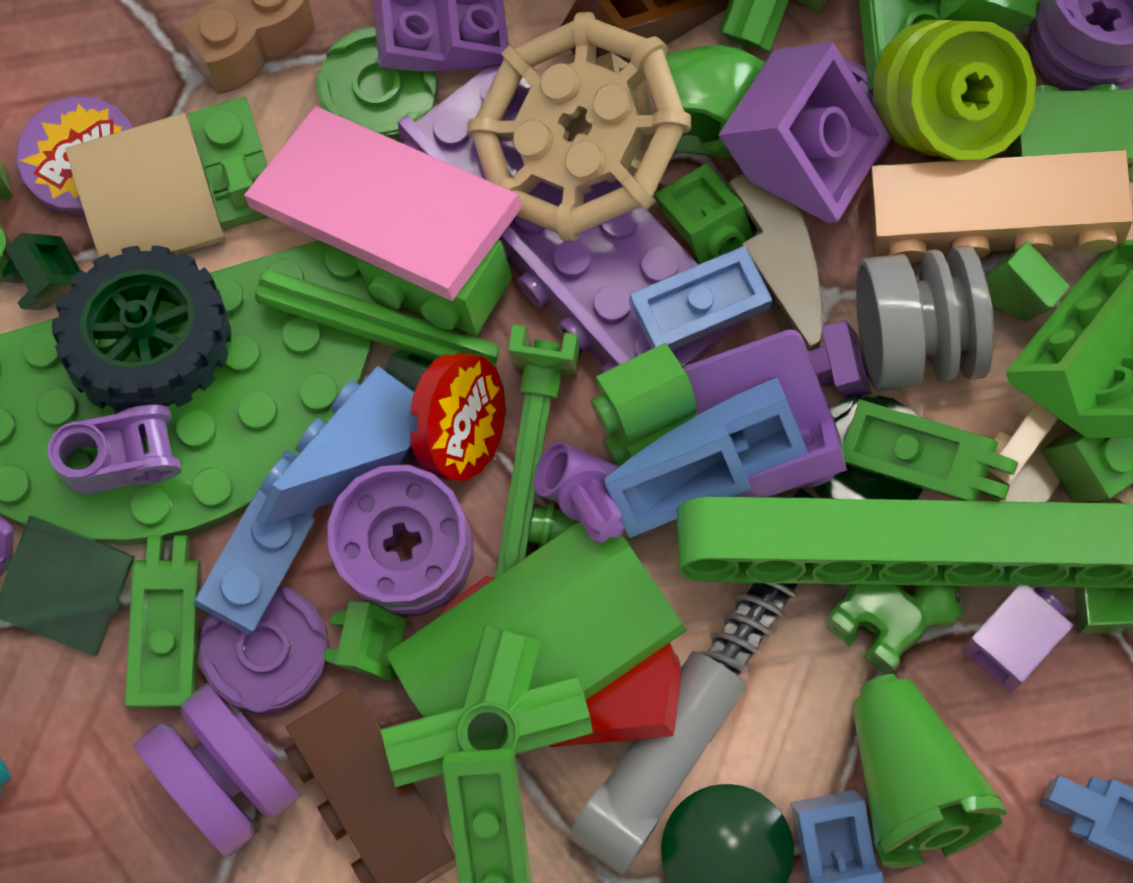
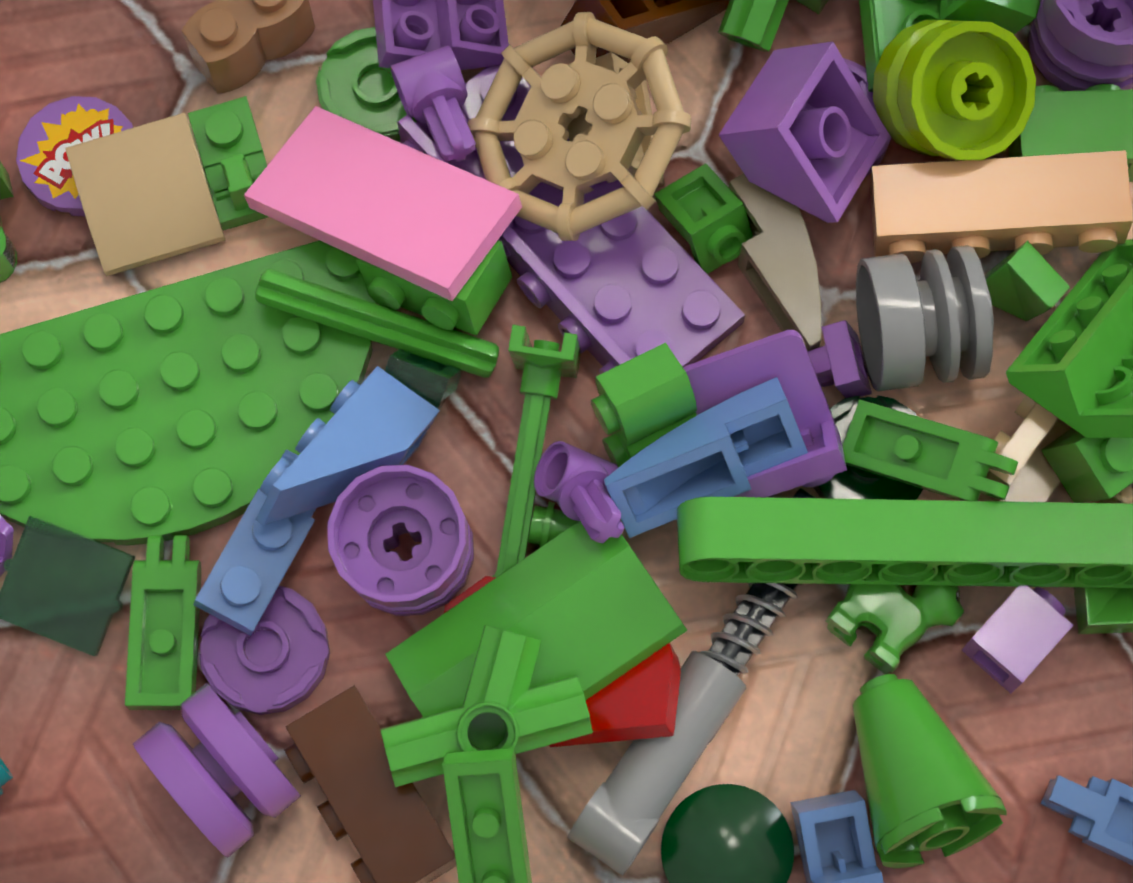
(43, 266): dark green tile -> none
(120, 449): medium lavender piece -> none
(122, 286): black wheel -> none
(365, 640): bright green tile -> none
(434, 94): none -> medium lavender axle
(458, 416): tile -> none
(701, 300): medium blue plate -> none
(710, 88): bright green piece -> none

